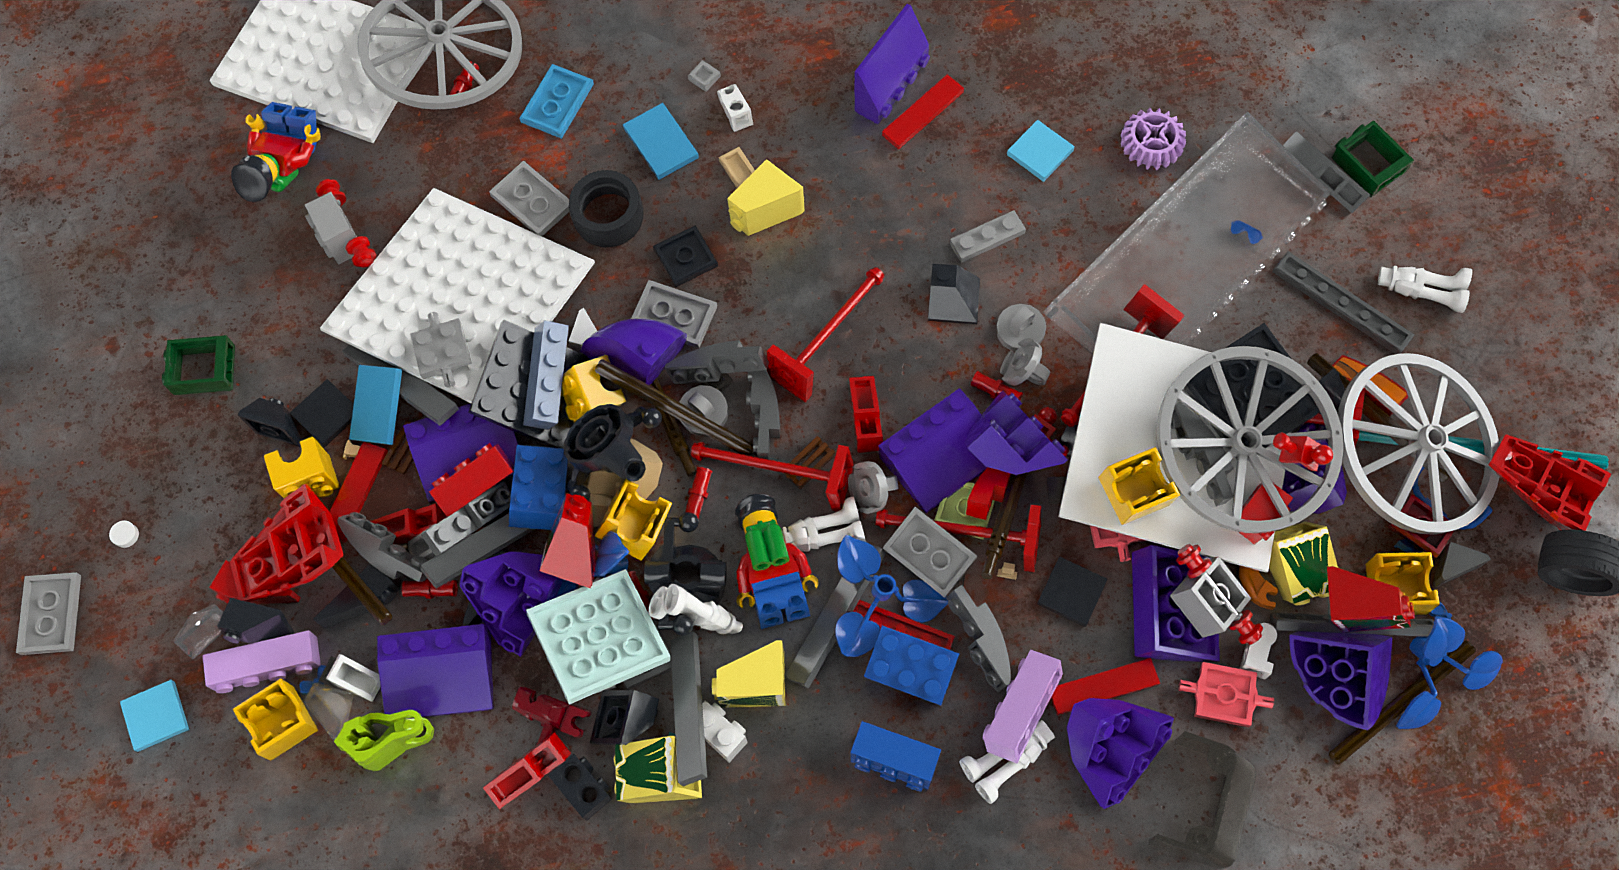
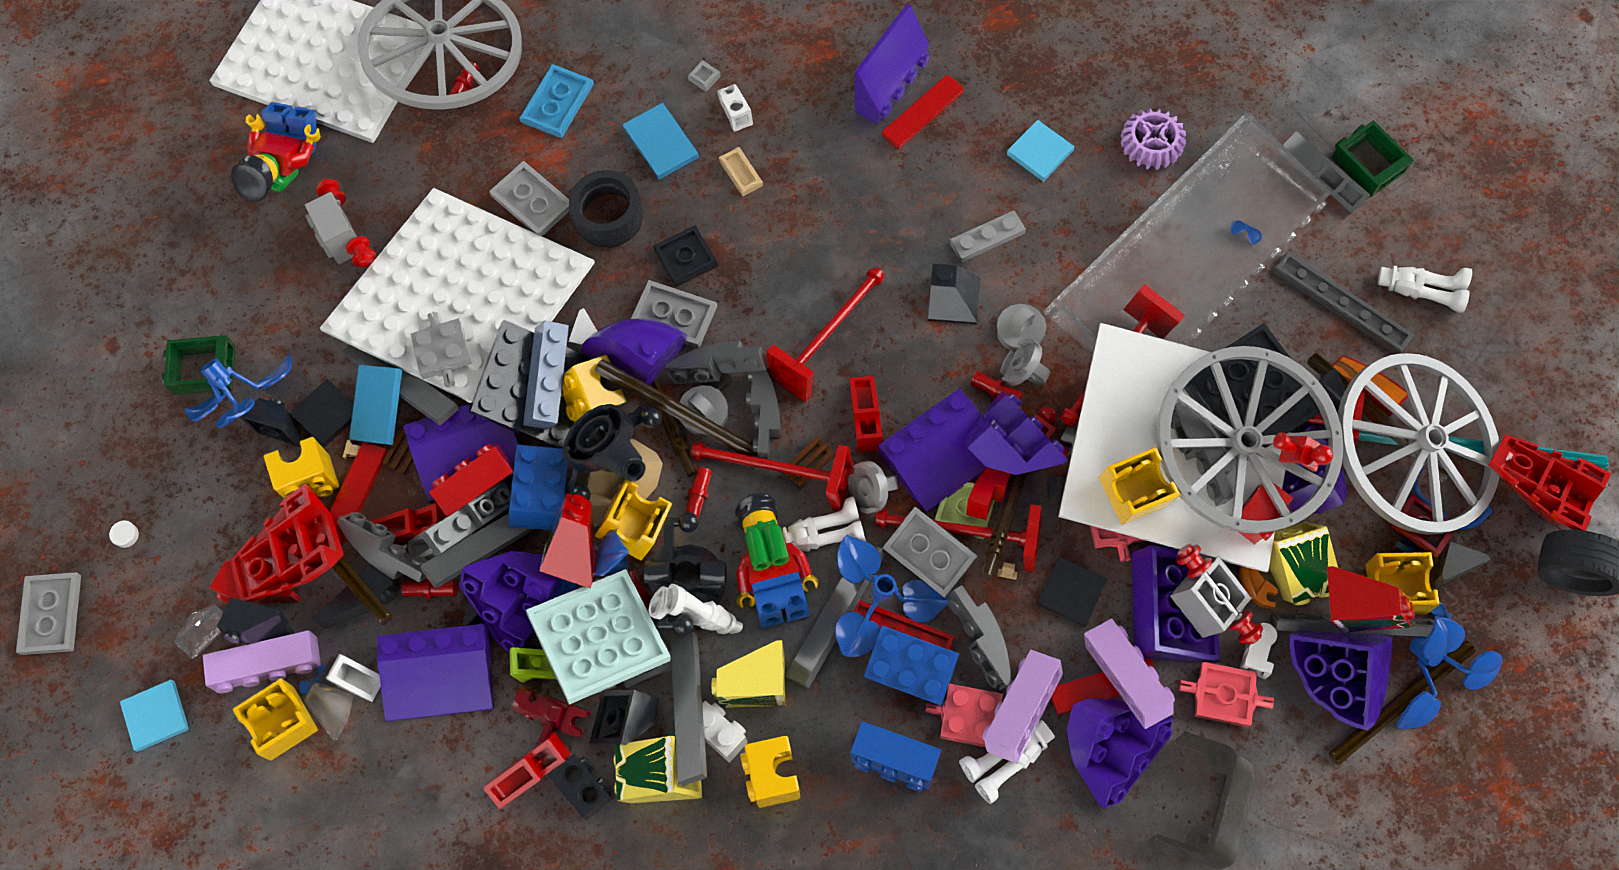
(219, 377): none -> blue plant
(375, 753): lime piece -> none
(530, 664): none -> lime slope
(761, 763): none -> yellow piece
(765, 200): light yellow slope -> none
(965, 714): none -> coral plate
(1129, 673): none -> lavender brick

